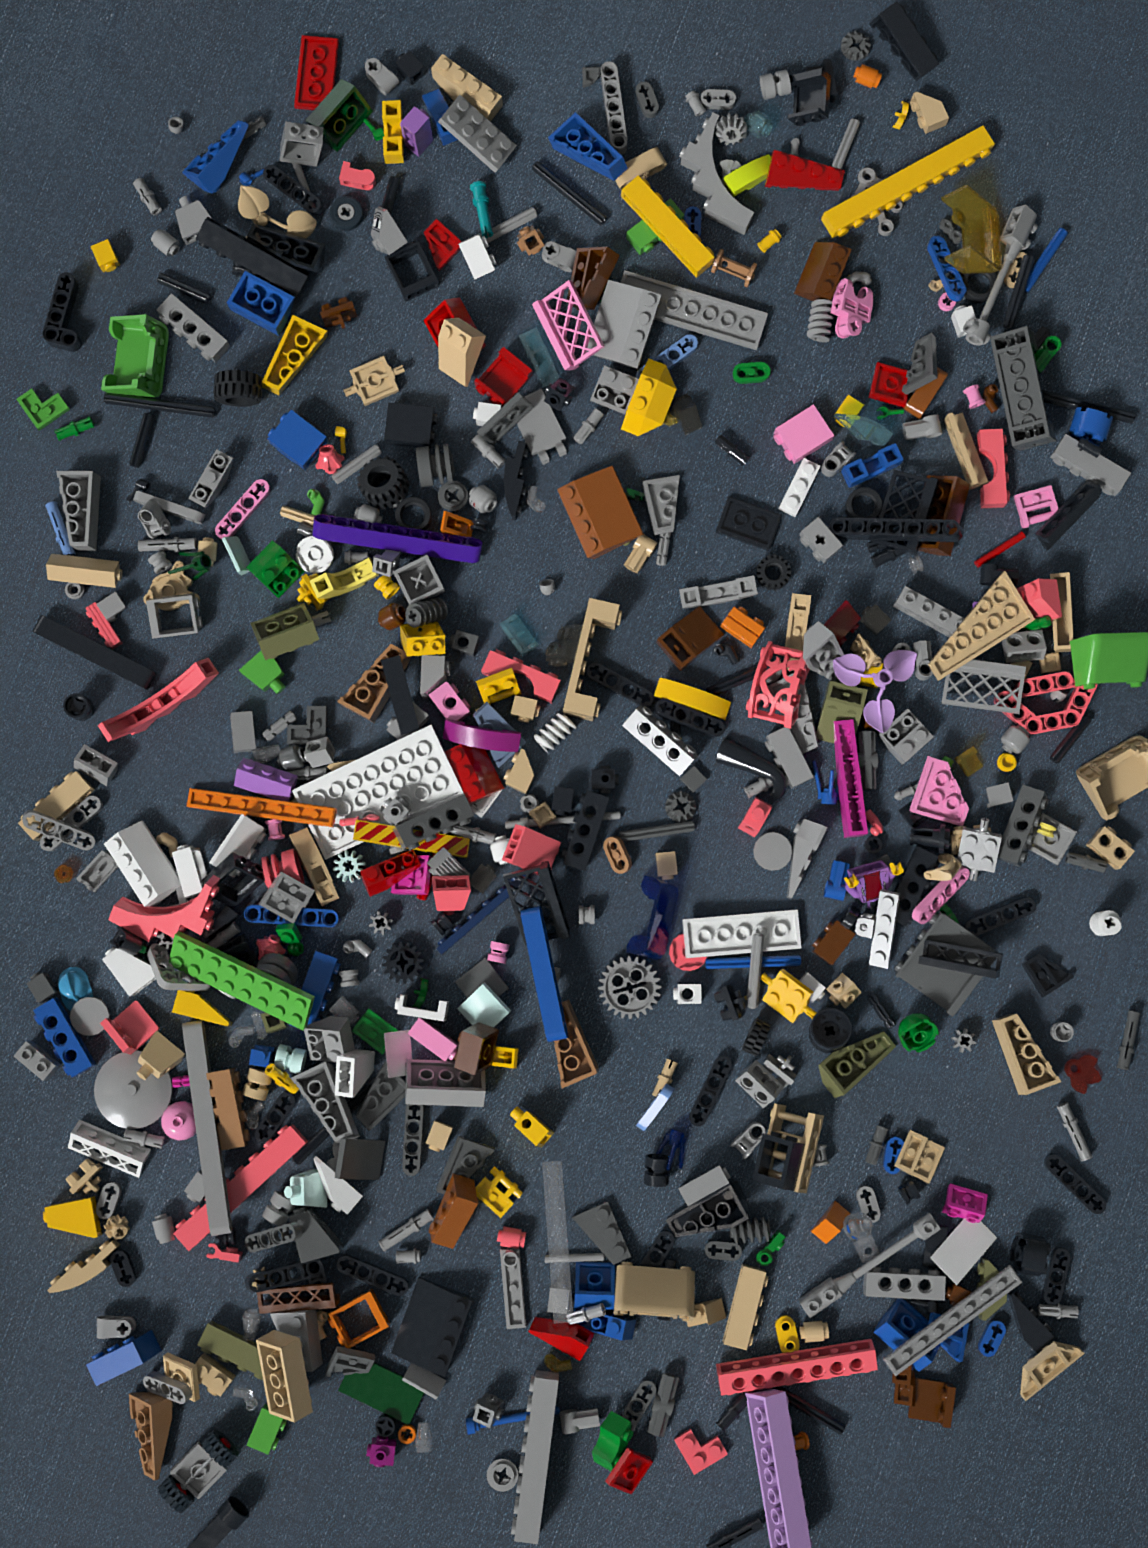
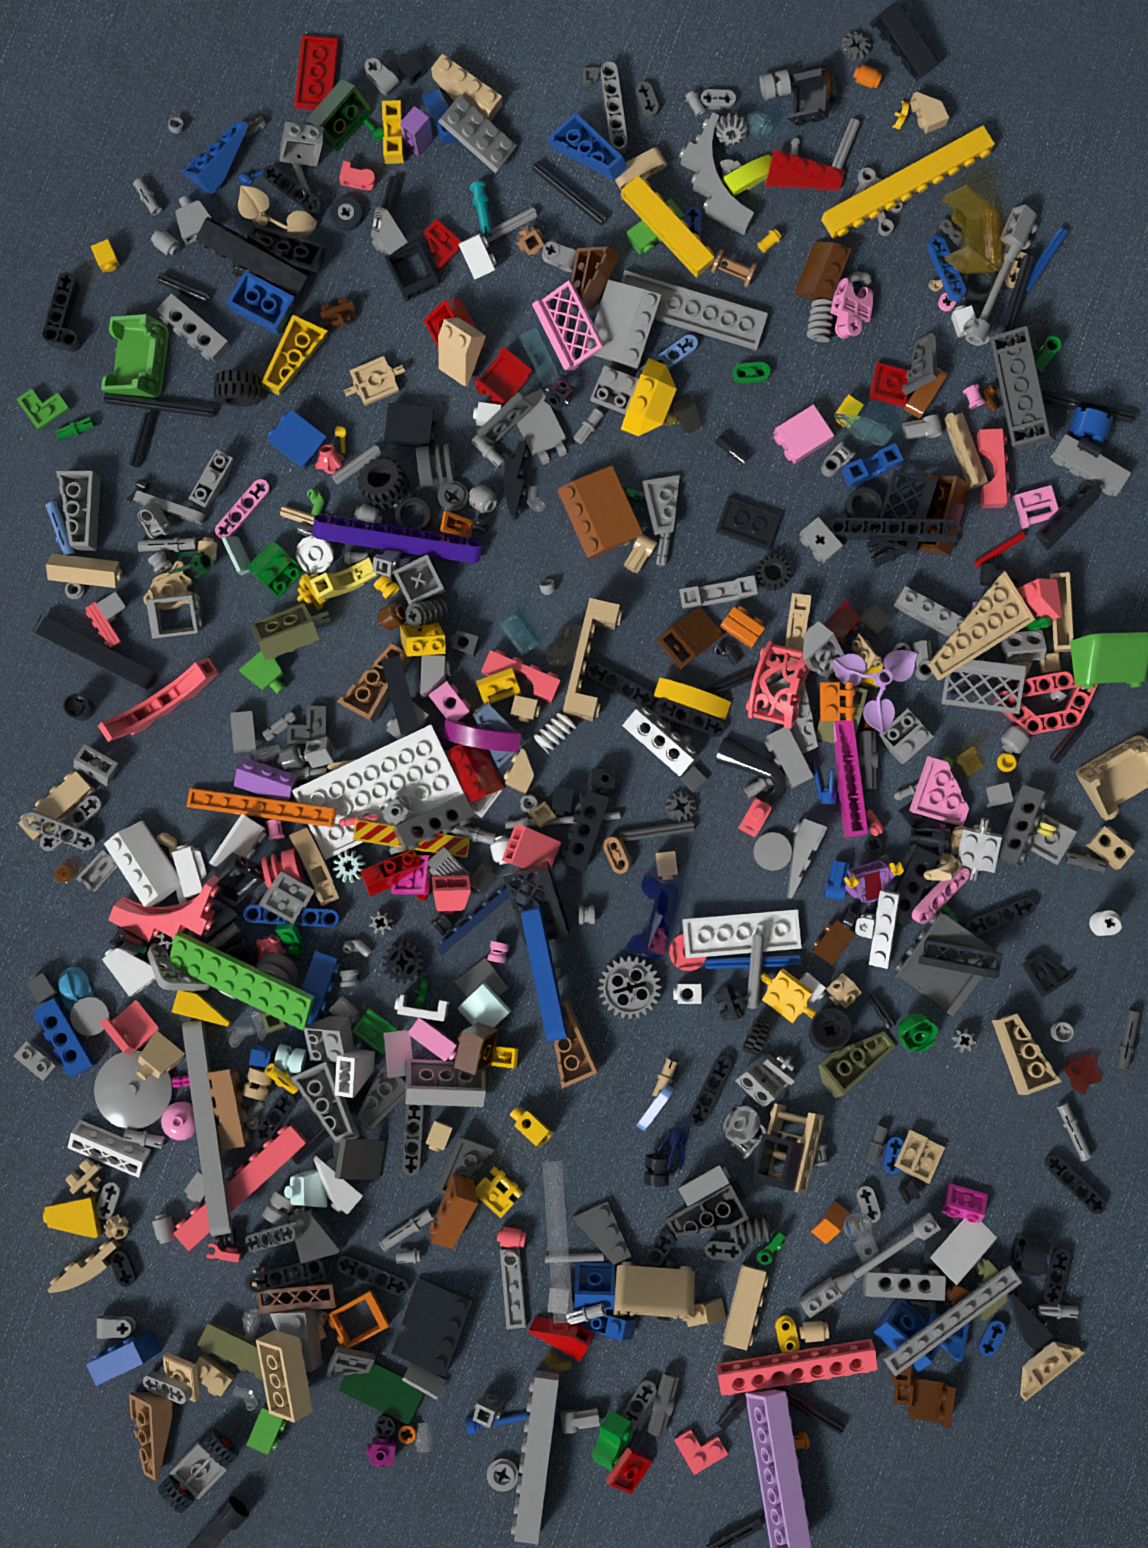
(741, 1125): none -> light grey tile
(799, 487): white plate -> none
(830, 701): none -> orange plate
(886, 412): green hand -> none
(916, 564): clear bush -> none

